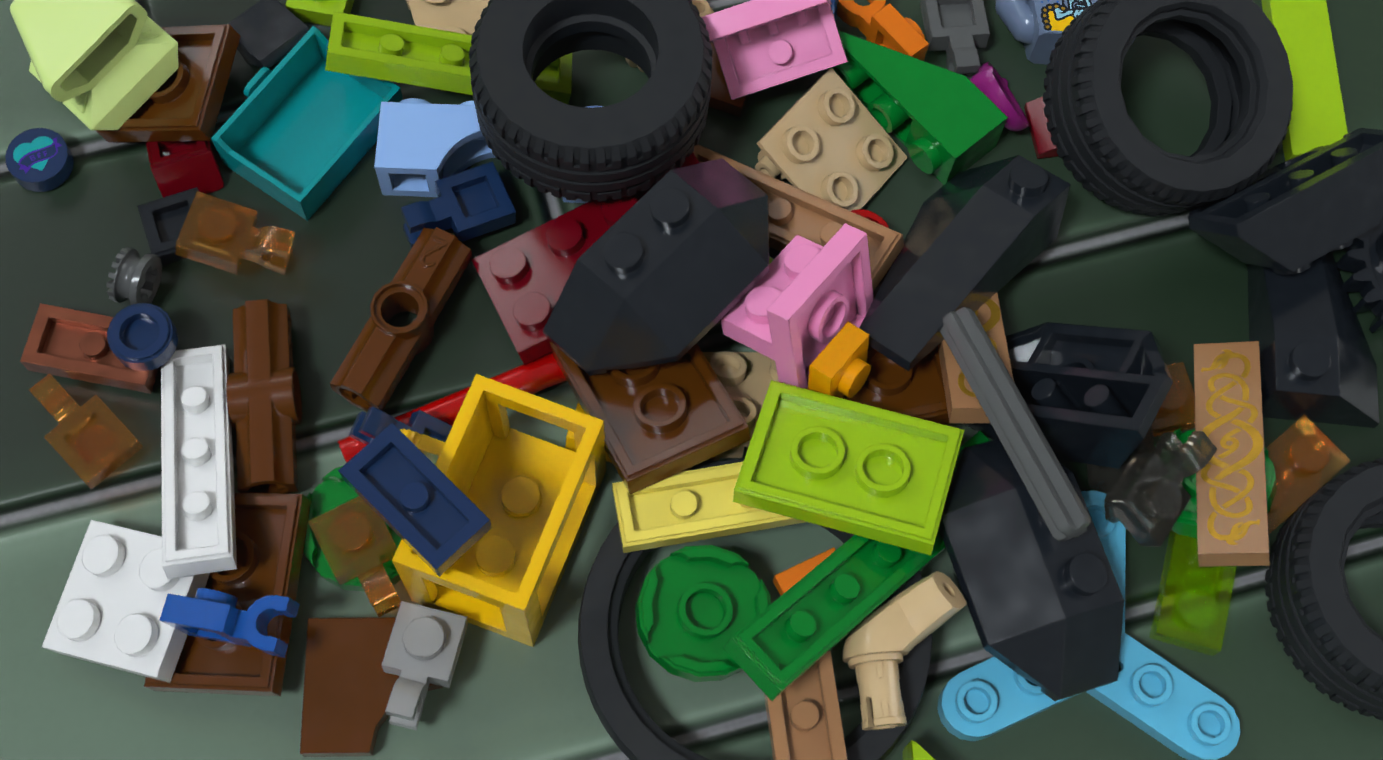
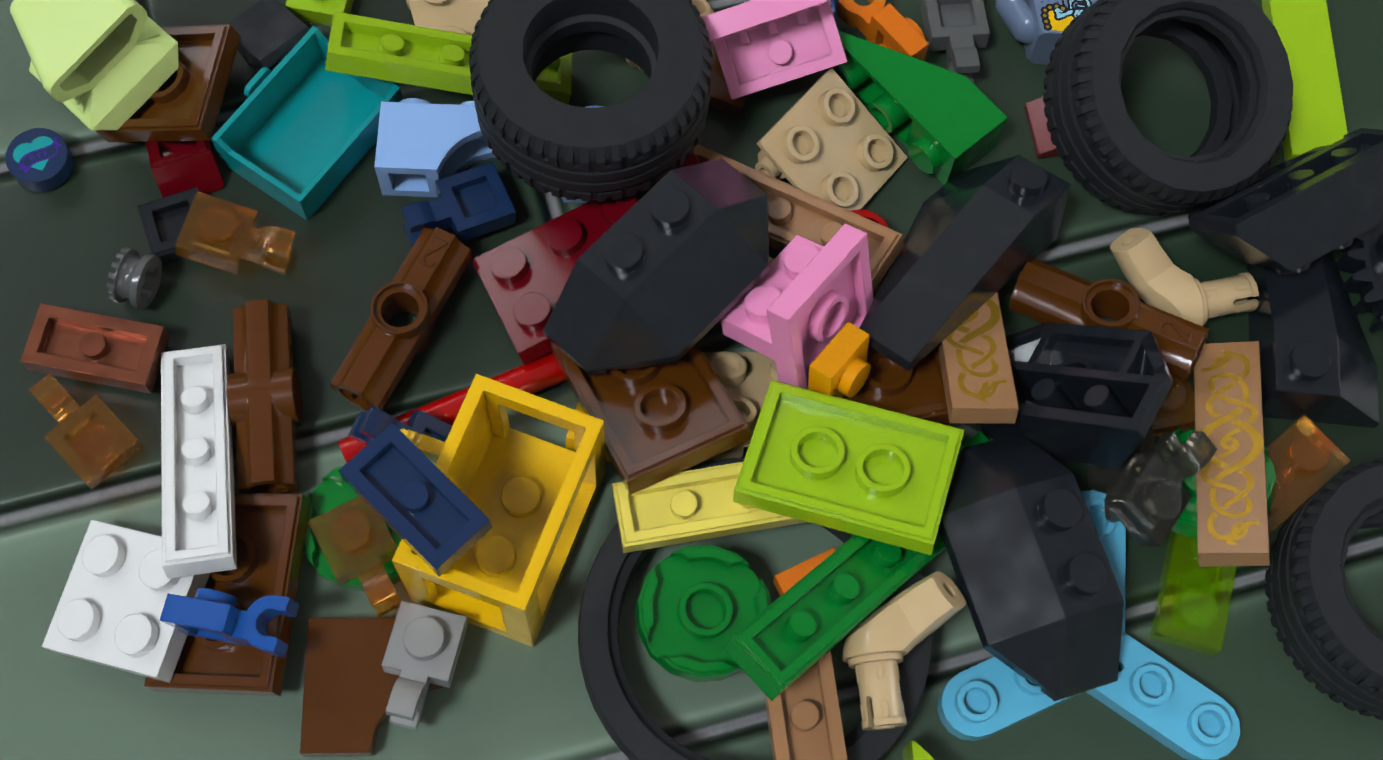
(142, 337): dark blue tile -> none
(997, 90): magenta piece -> none
(1015, 425): dark grey axle -> none
(1061, 297): none -> reddish brown piece
(1174, 290): none -> tan arm

